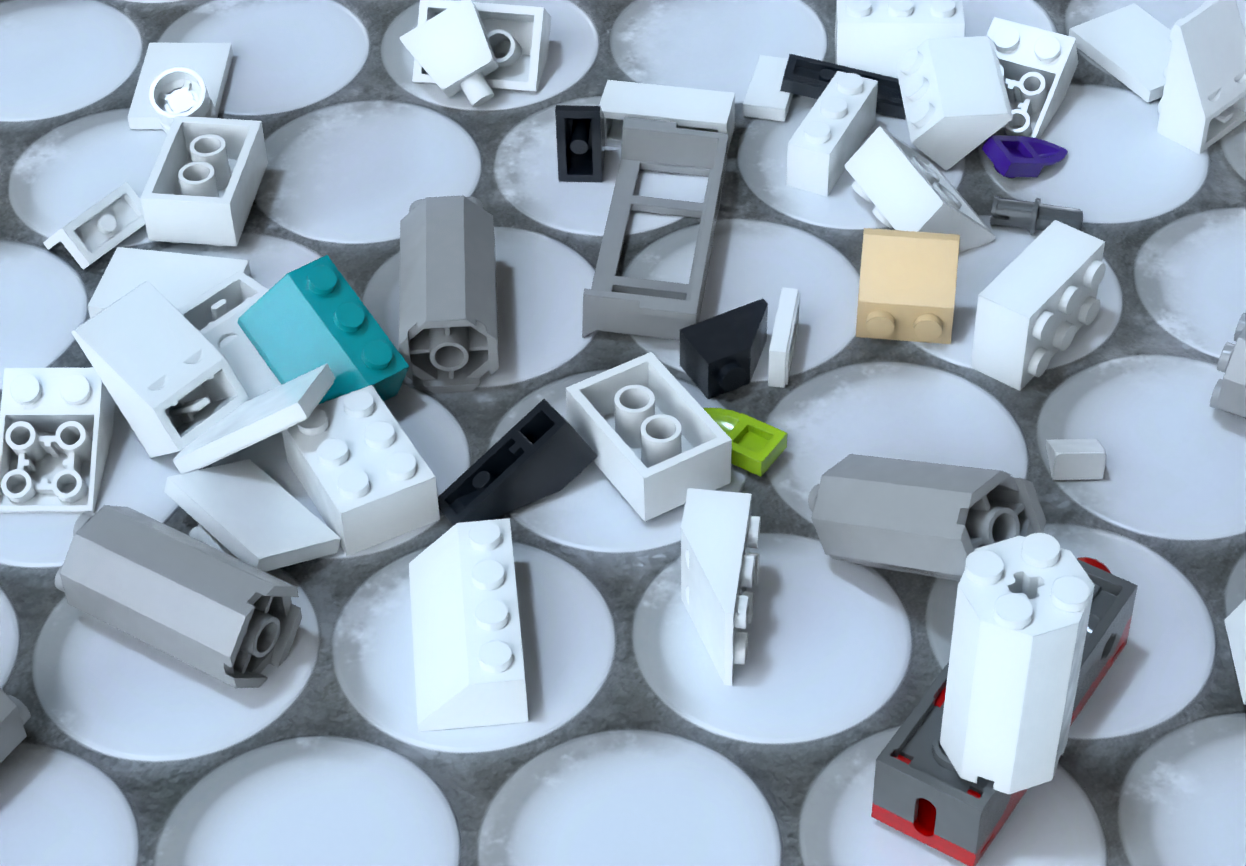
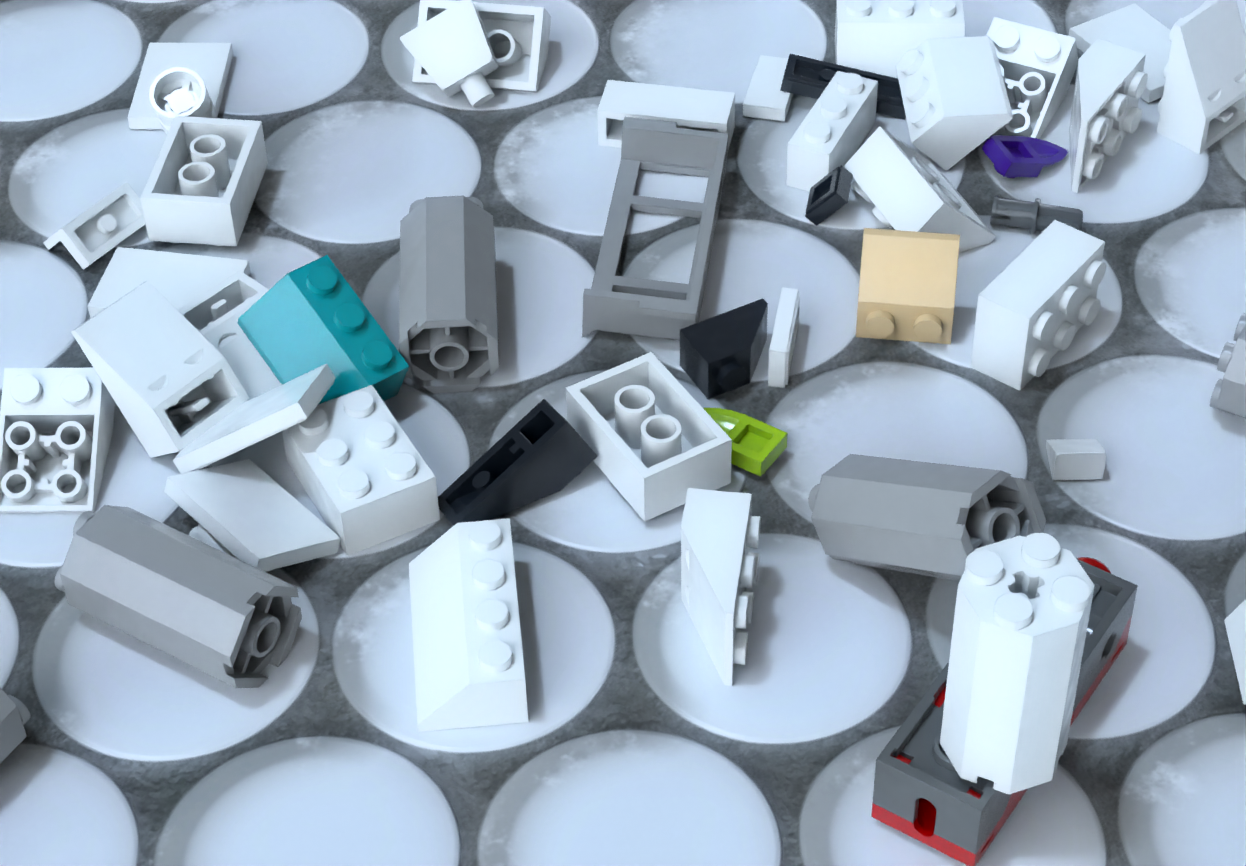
(580, 143): black slope -> none
(828, 195): none -> black tile
(1103, 106): none -> white slope

